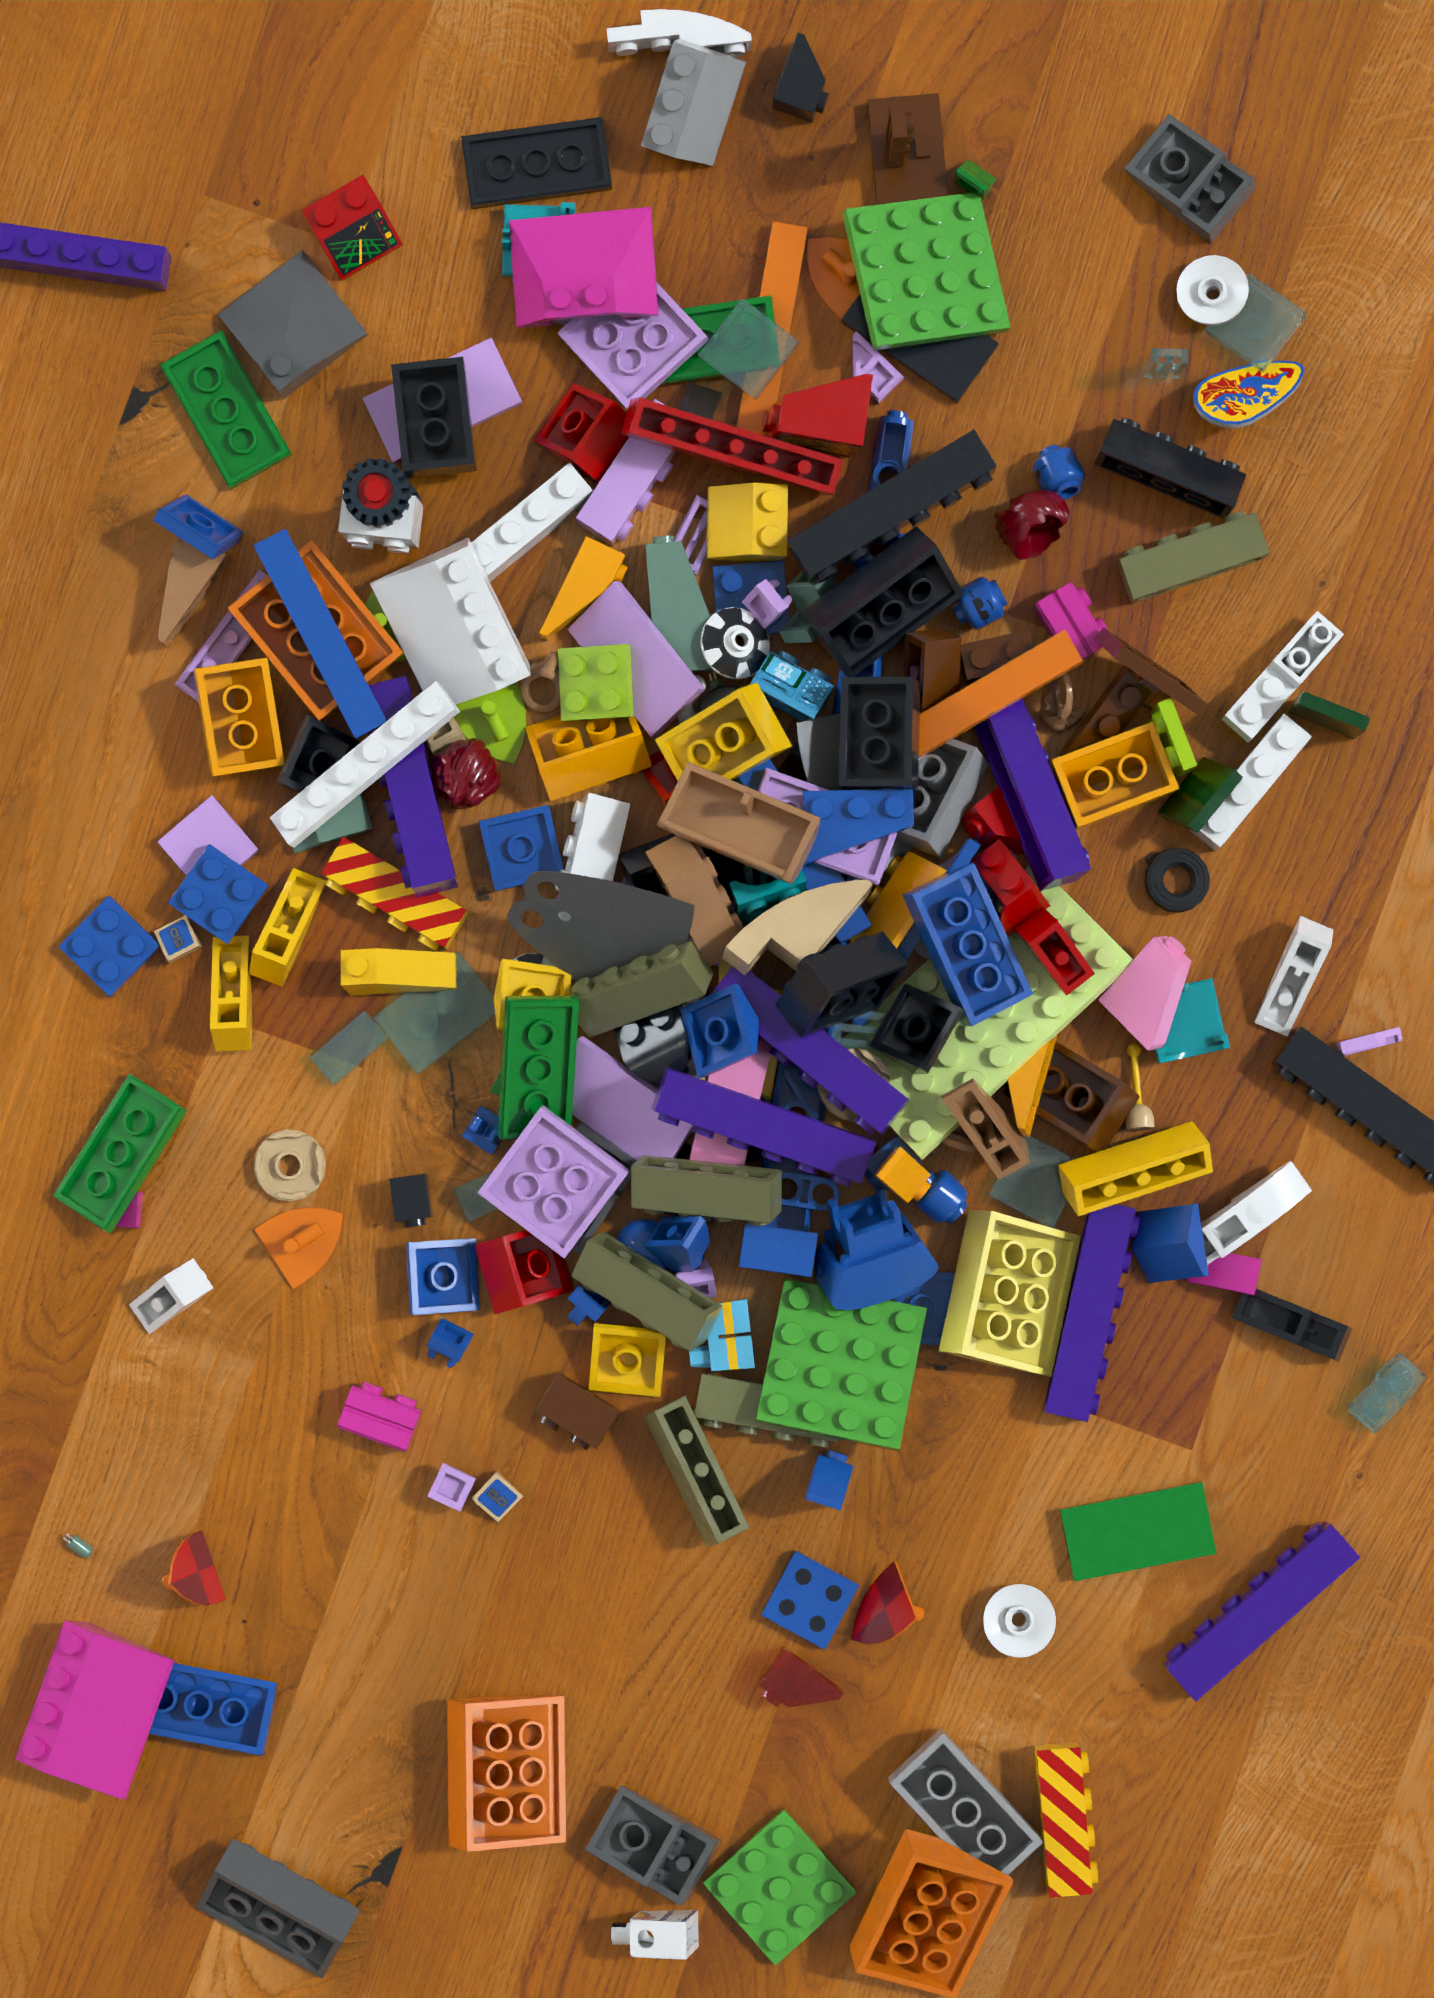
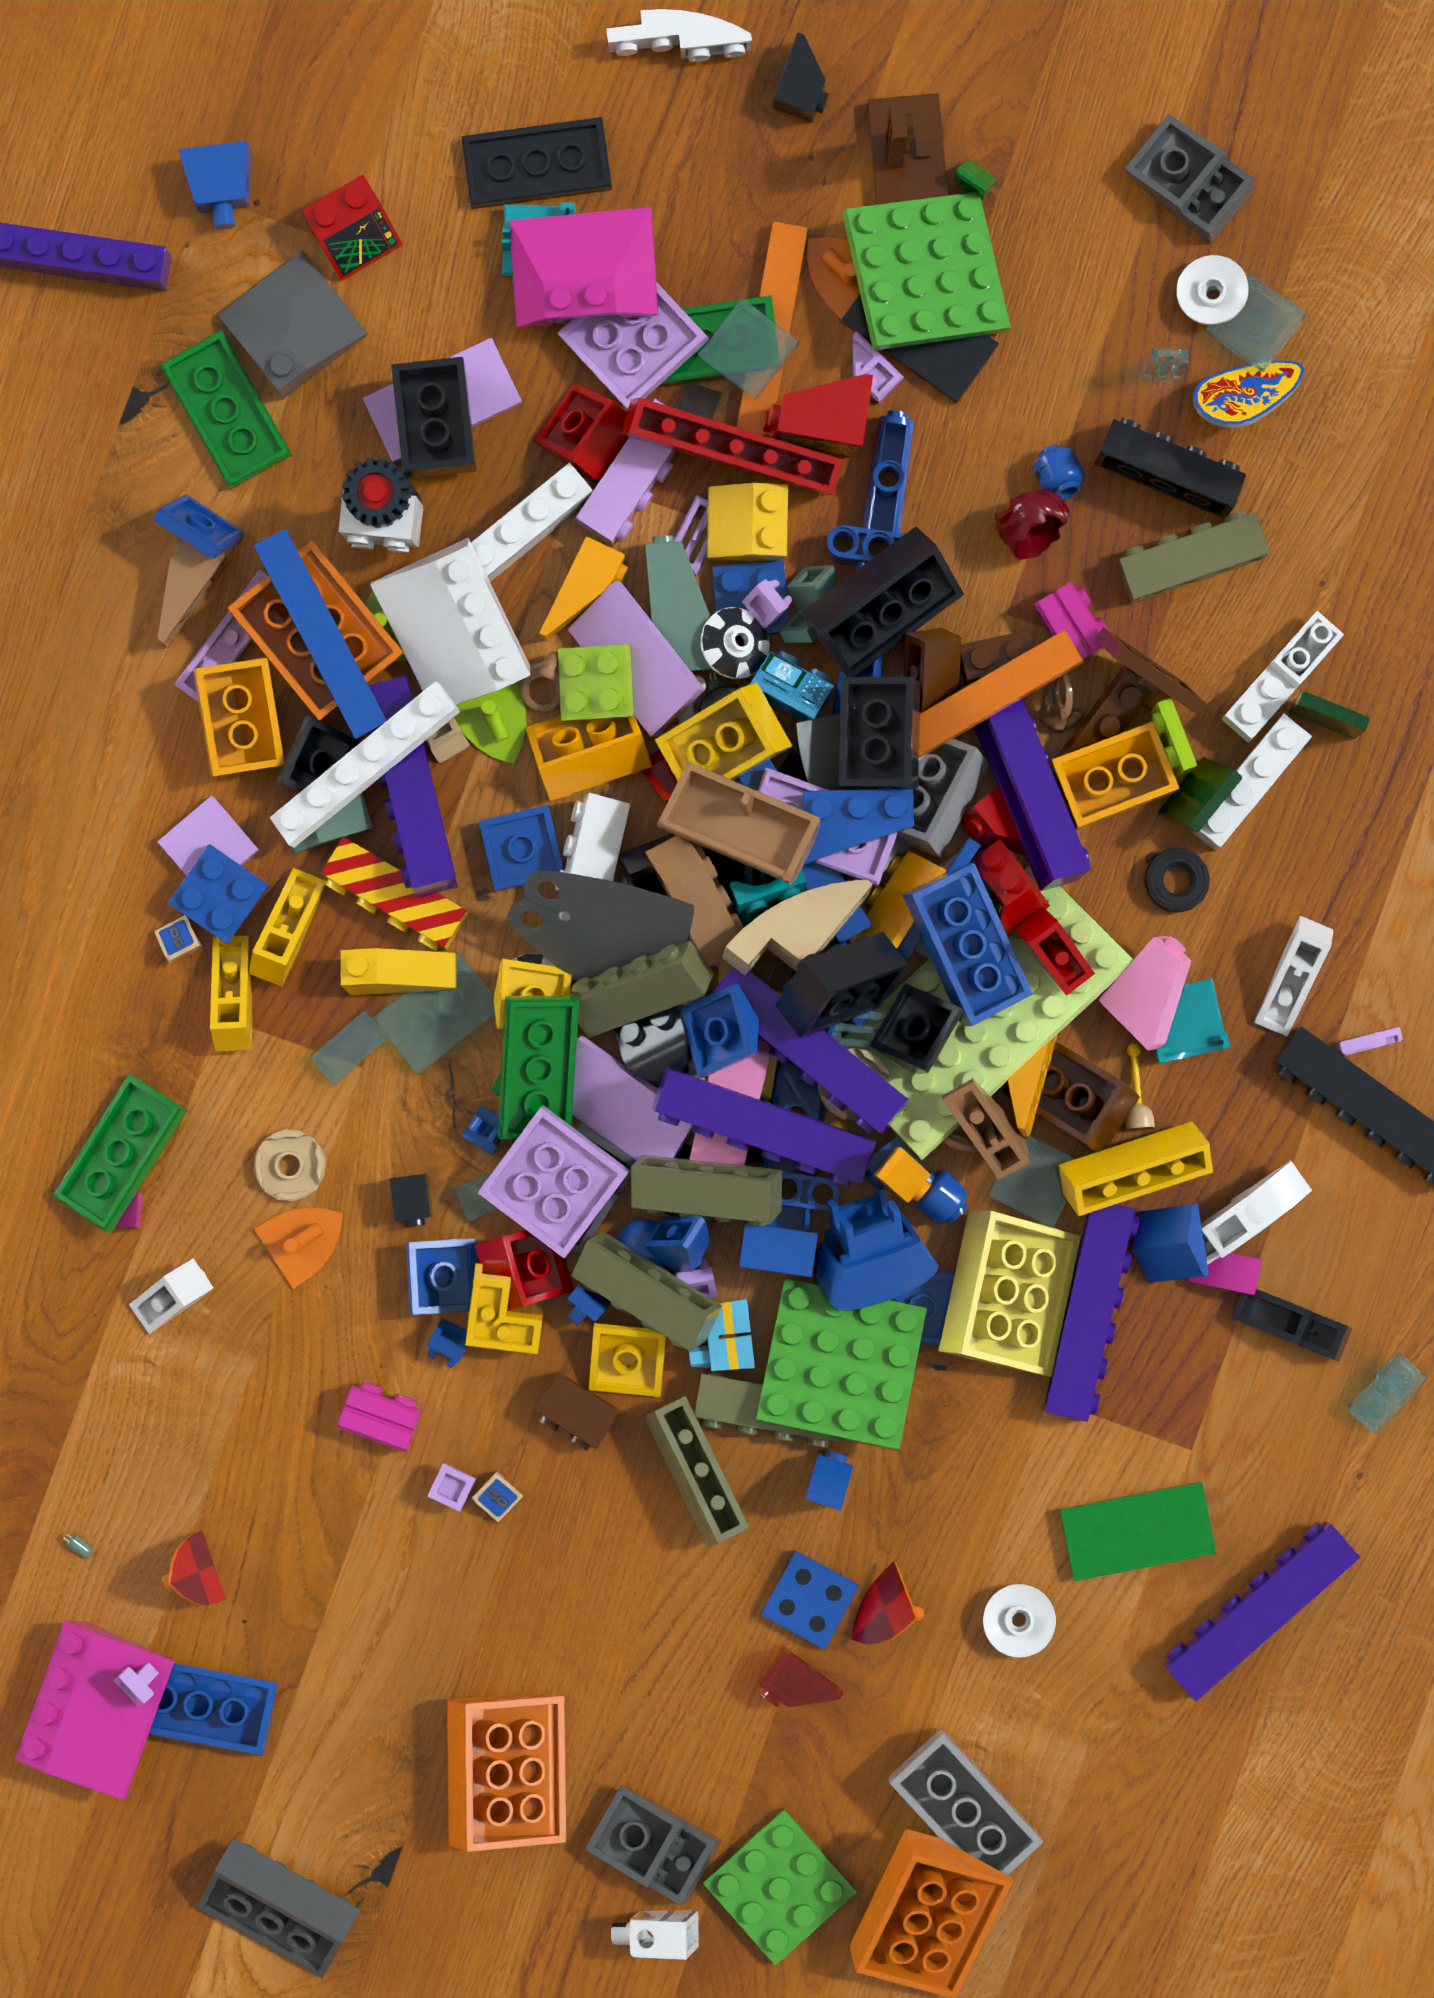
(110, 946): blue plate -> none
(136, 1683): none -> lavender tile
(219, 179): none -> blue torso
(465, 773): dark red hair -> none
(492, 1324): none -> yellow panel
(693, 103): light grey slope -> none
(891, 507): black brick -> none
(980, 603): blue head -> none
(1064, 1820): brick -> none

